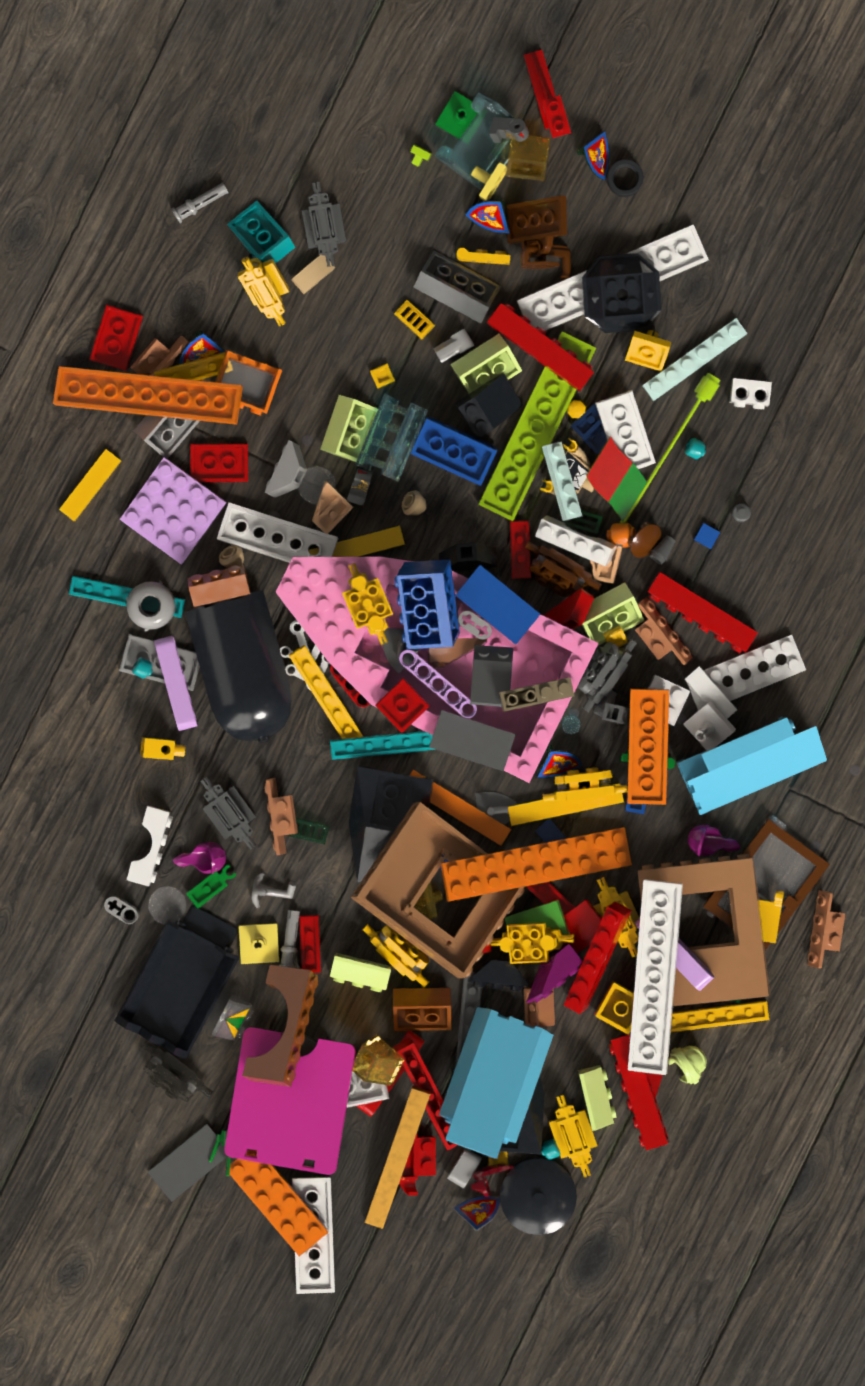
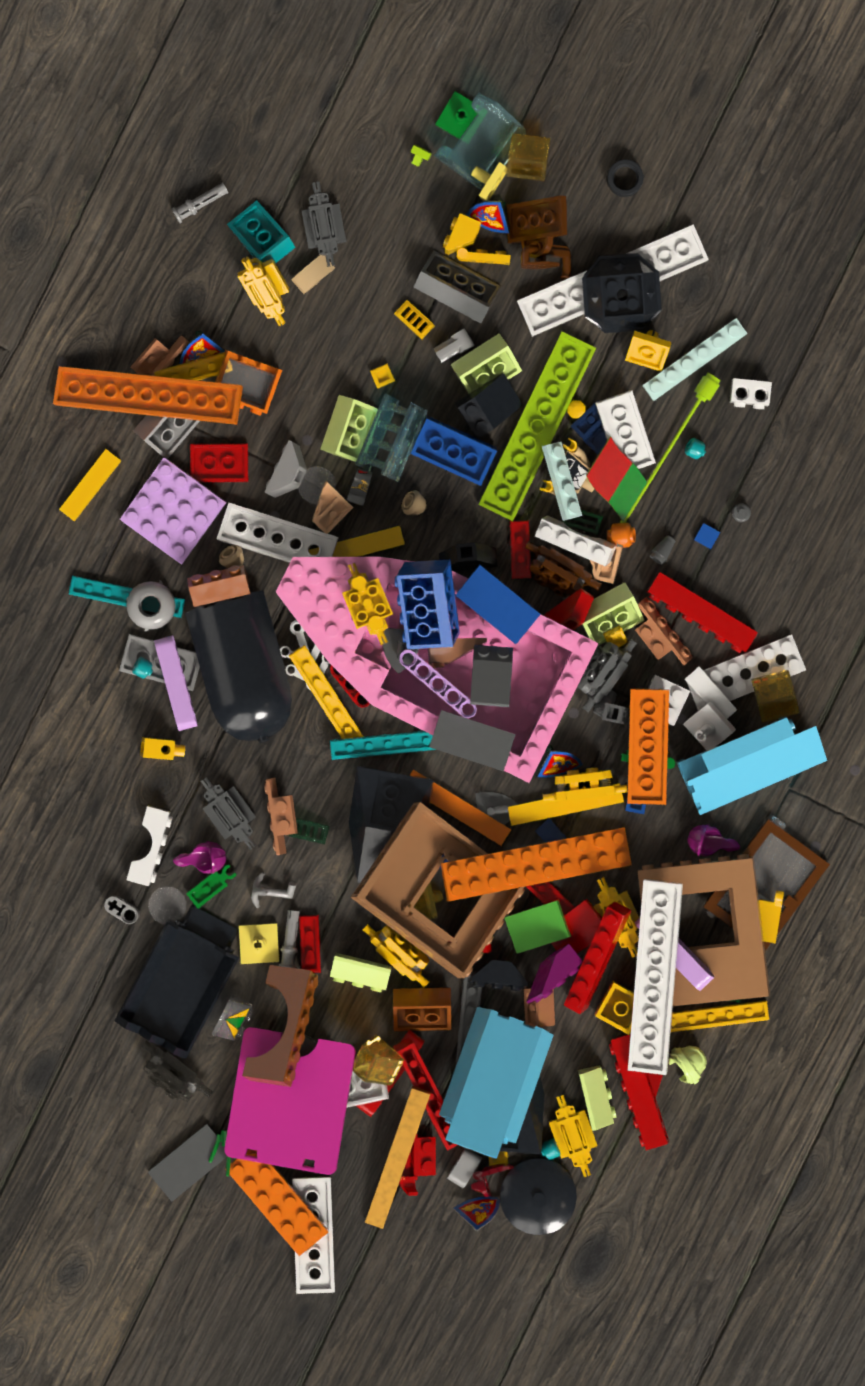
(116, 337): red tile -> none
(402, 705): red tile -> none
(463, 234): none -> yellow slope
(478, 621): light grey beam -> none
(508, 129): dark grey leg -> none
(531, 942): yellow piece -> none
(536, 694): dark tan slope -> none
(540, 347): red brick -> none
(549, 104): red piece -> none
(570, 724): clear light blue tile -> none
(597, 155): shield -> none
(645, 540): reddish brown dish -> none
(775, 696): none -> clear yellow slope
(826, 929): nougat bracket -> none

